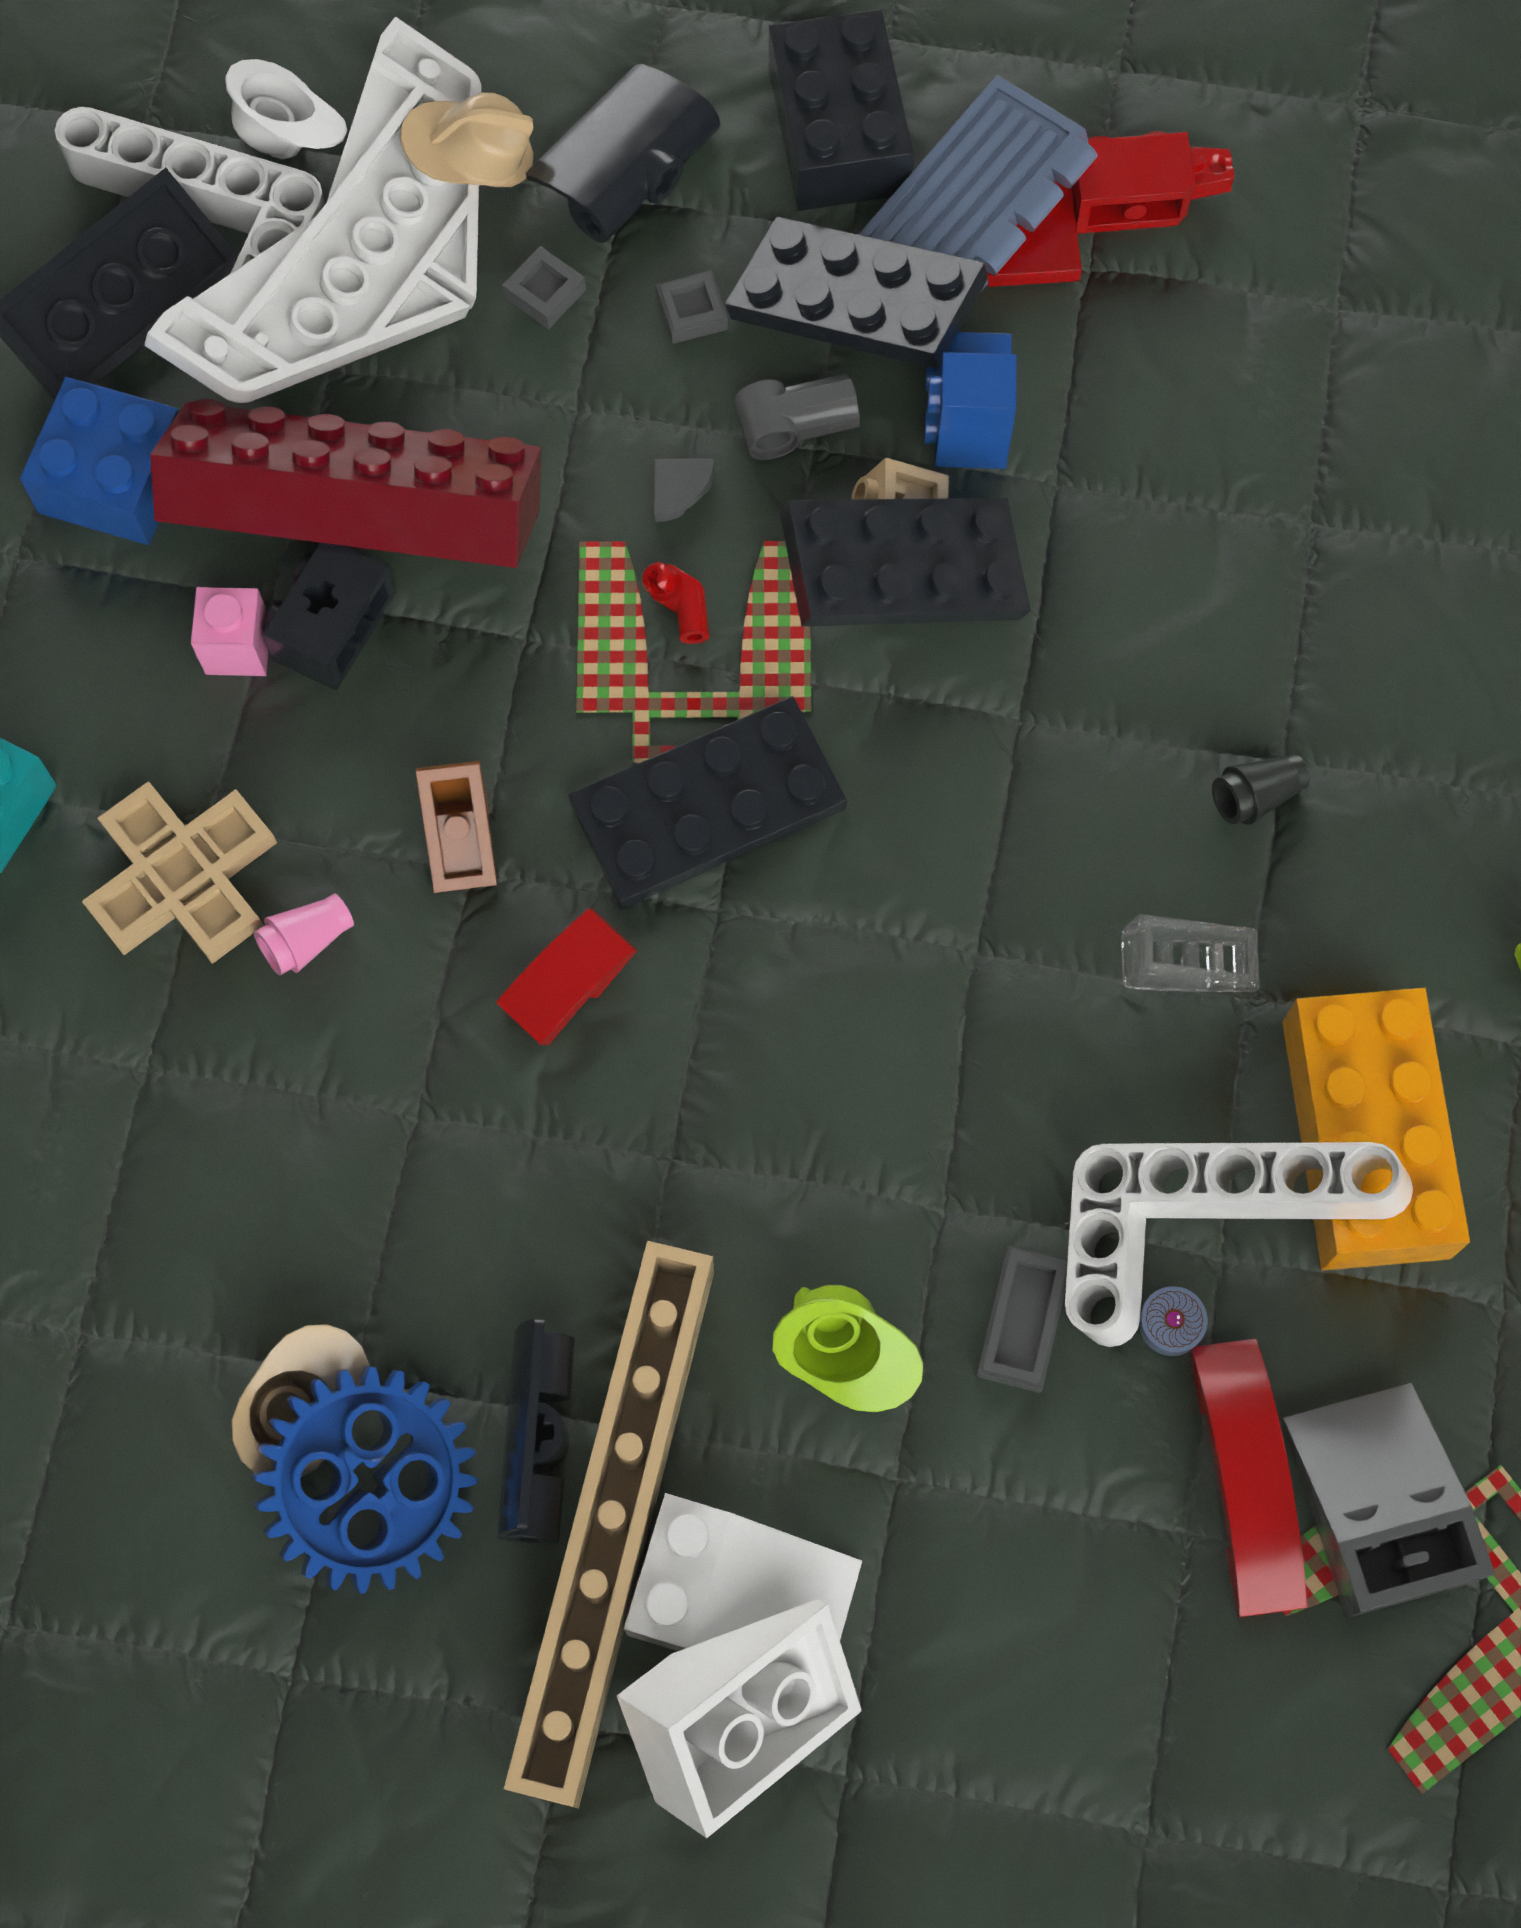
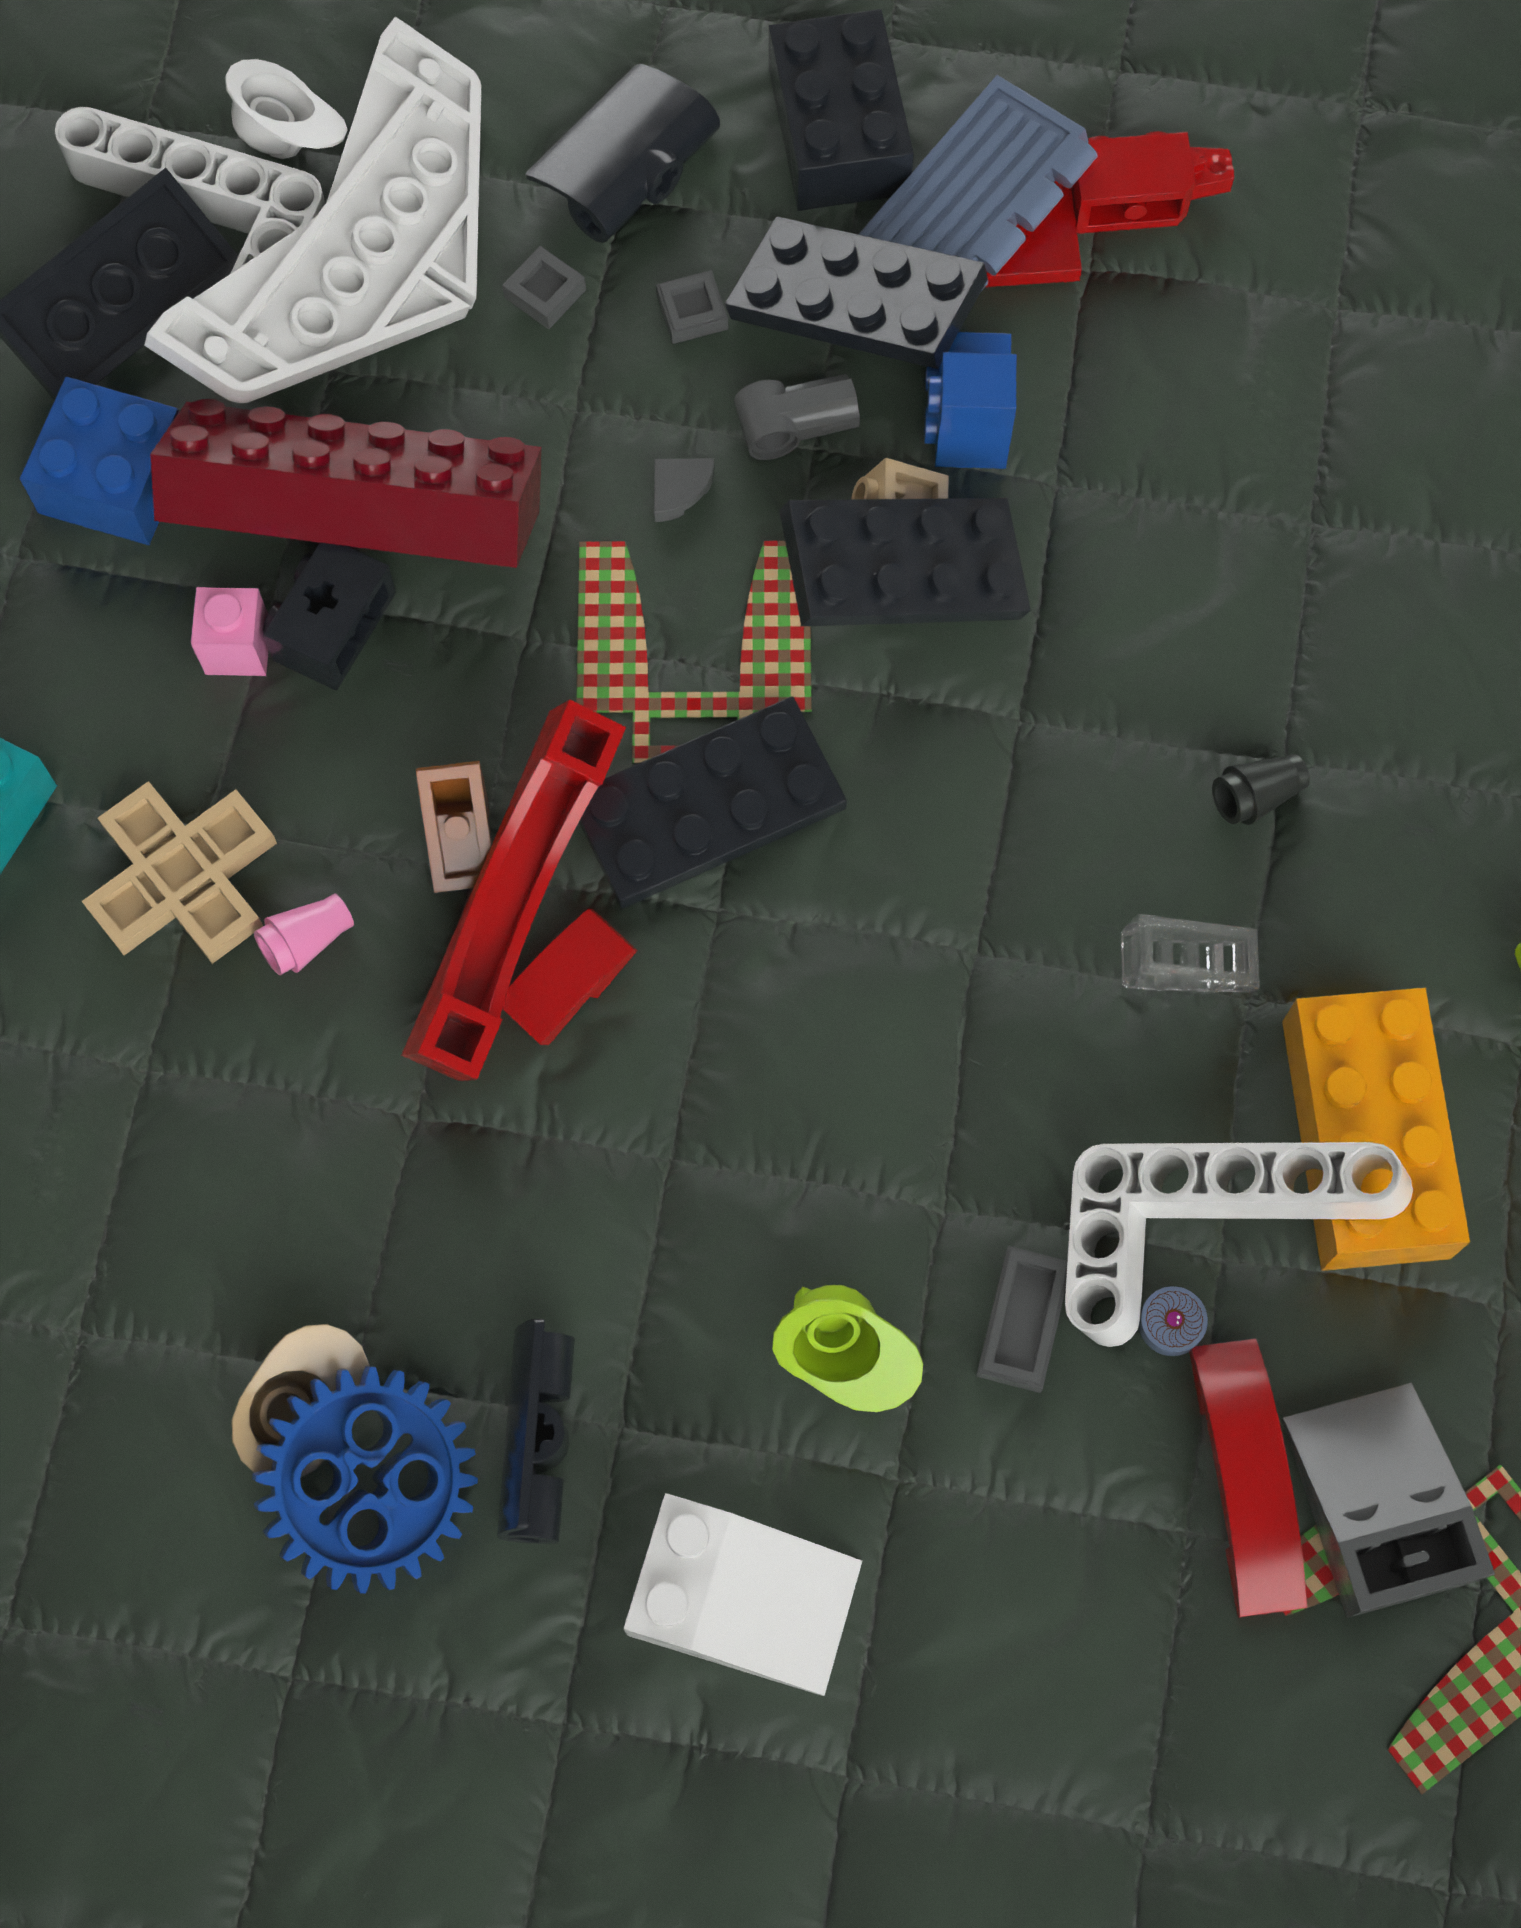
(470, 141): tan piece -> none
(477, 968): none -> red arch
(611, 1527): tan brick -> none
(681, 595): red arm -> none
(739, 1712): white slope -> none

